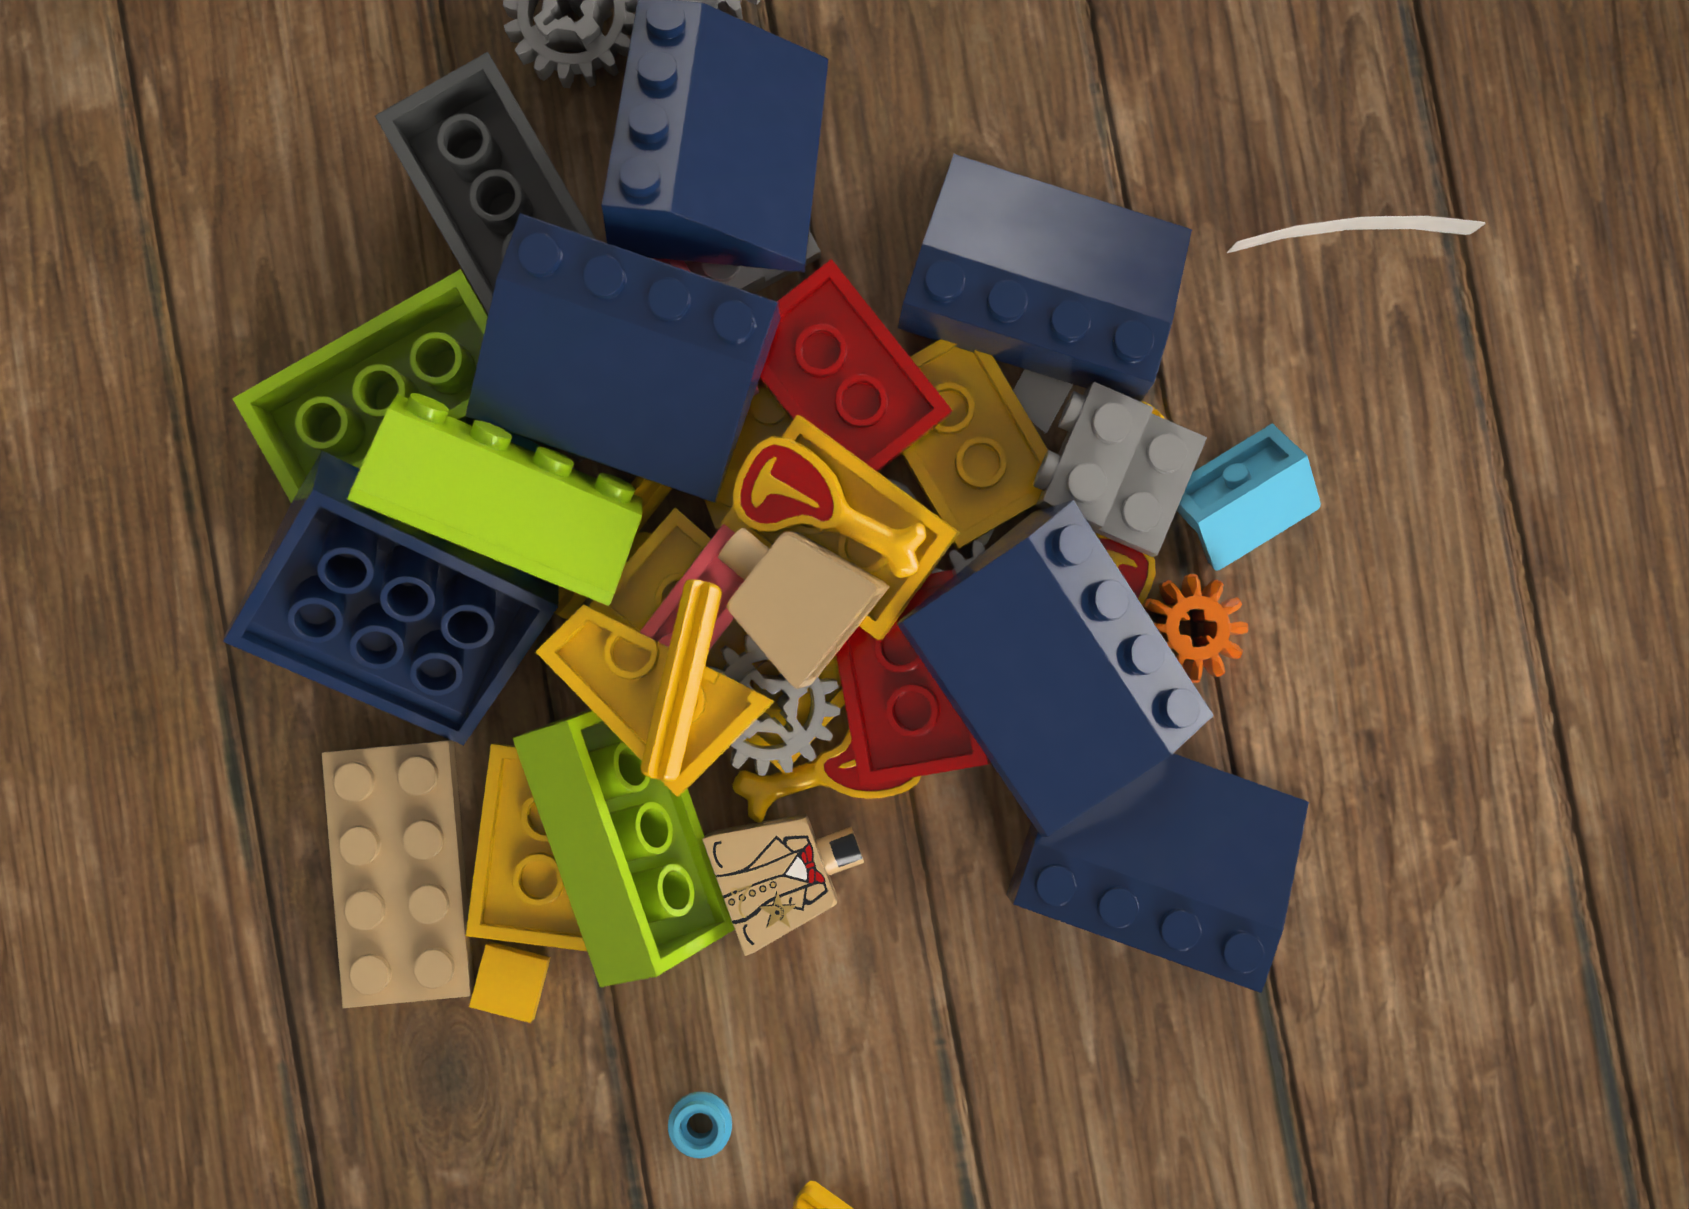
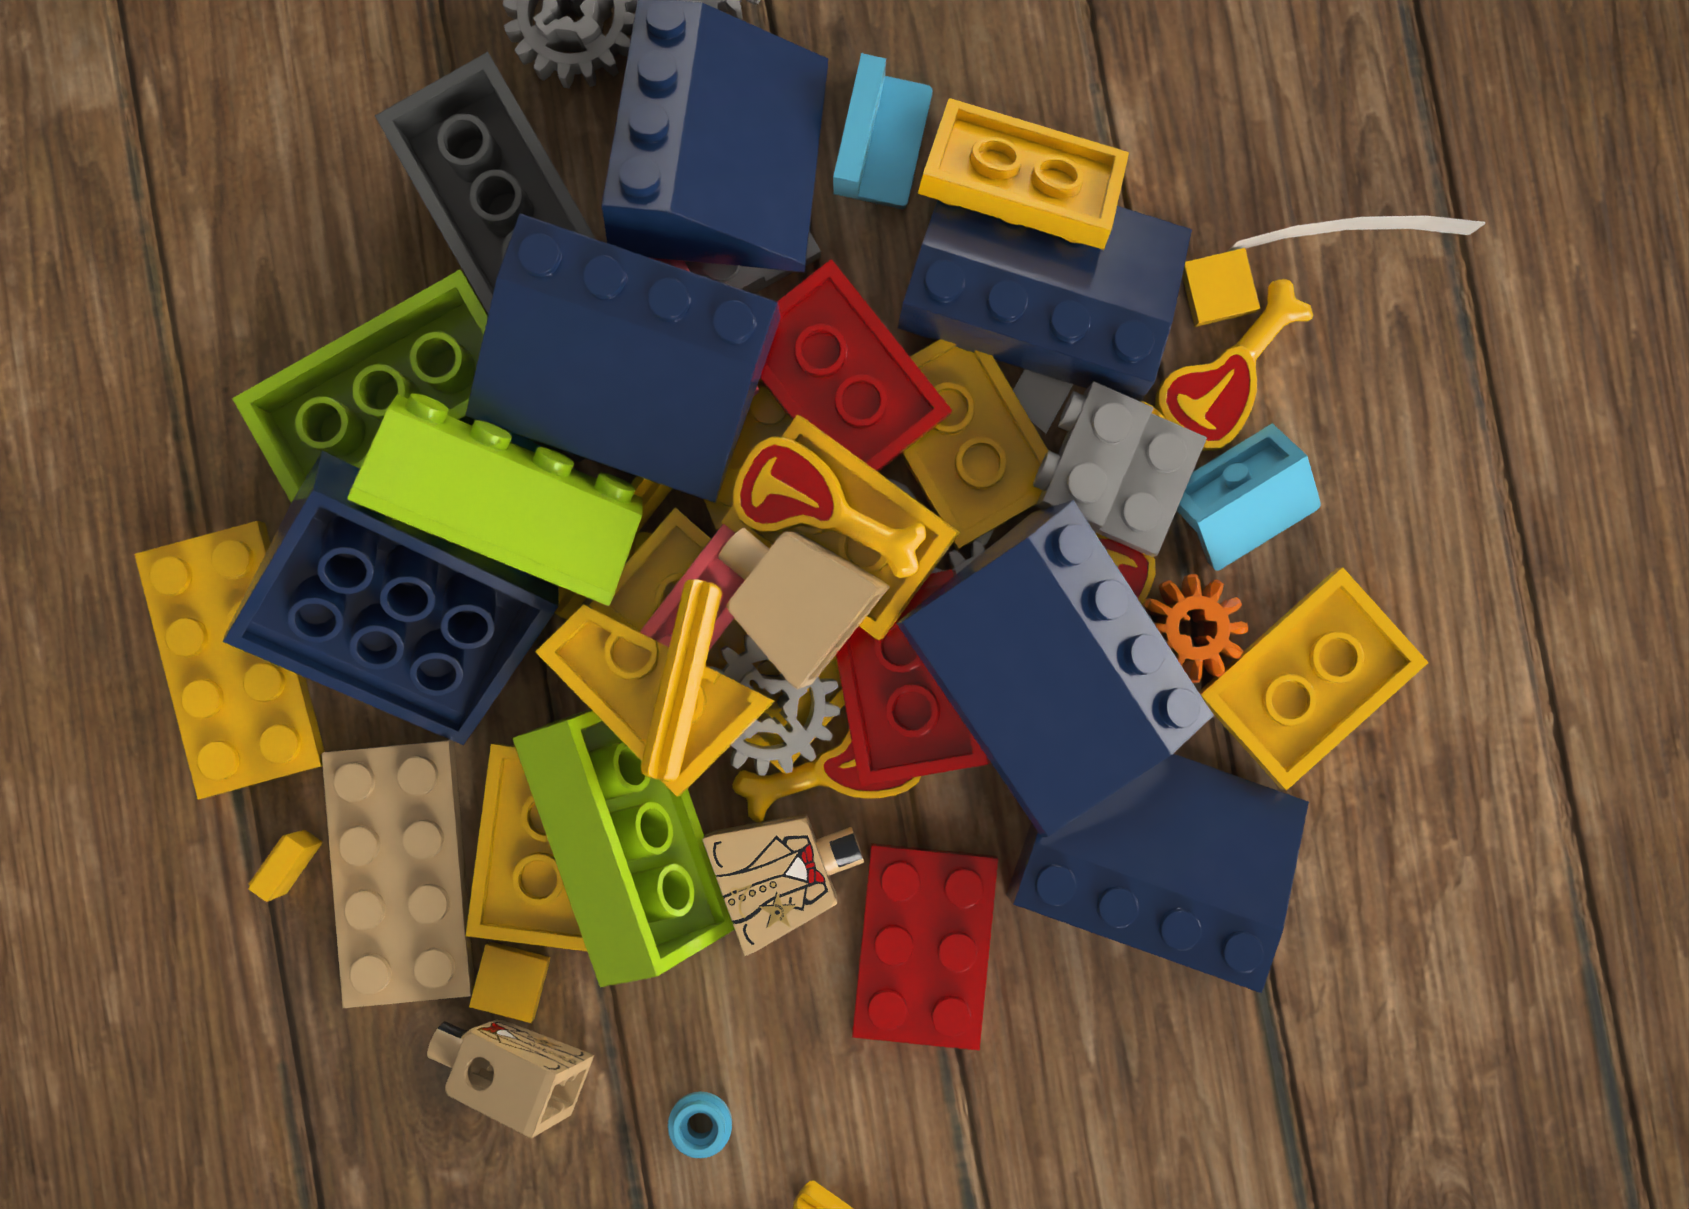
(234, 710): none -> yellow plate
(284, 865): none -> yellow tile
(511, 1073): none -> tan torso
(881, 136): none -> medium azure panel
(925, 946): none -> red plate
(1025, 174): none -> yellow plate
(1220, 287): none -> yellow tile
(1221, 394): none -> piece
(1312, 678): none -> yellow plate

